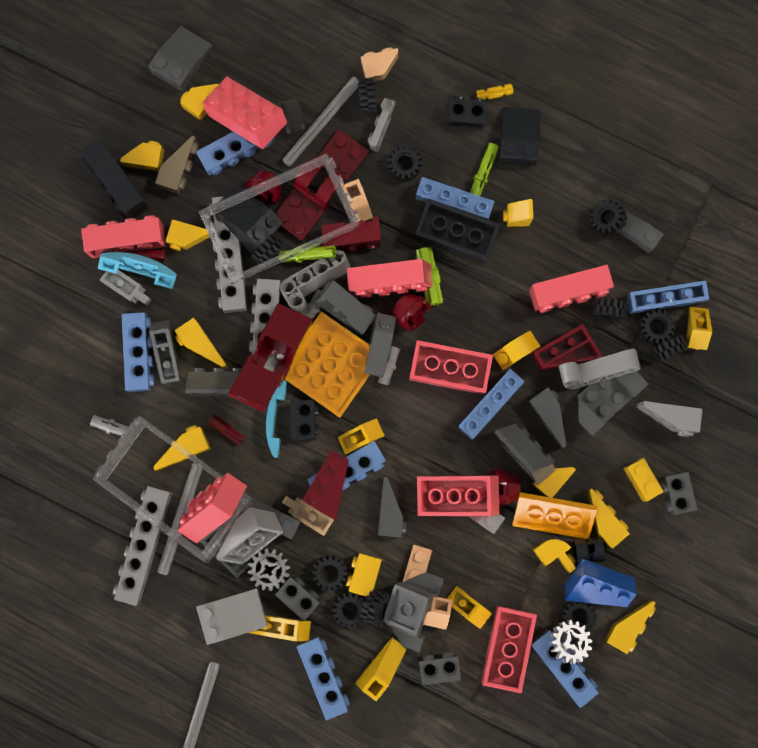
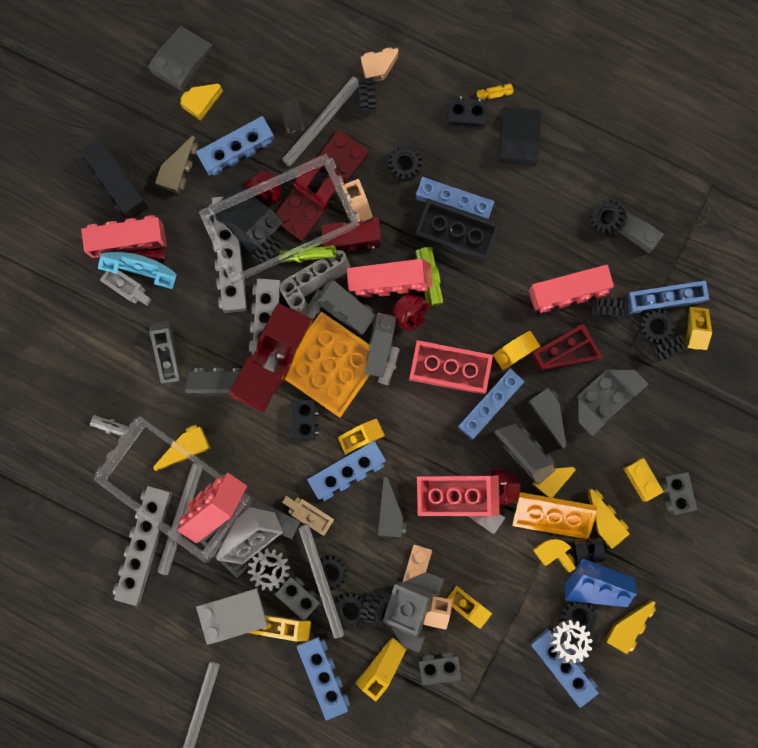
(130, 323): medium blue brick -> none
(145, 156): yellow slope -> none
(185, 235): yellow slope -> none
(196, 340): yellow slope -> none
(226, 429): dark red axle -> none
(244, 112): coral brick -> none
(274, 443): medium azure slope -> none
(321, 581): none -> light grey axle
(328, 485): dark red wedge -> none
(364, 574): yellow brick -> none
(382, 122): light grey hinge -> none
(484, 169): lime pin -> none
(508, 649): coral brick -> none
(519, 213): yellow slope -> none
(599, 370): light grey beam -> none
(674, 417): light grey slope -> none

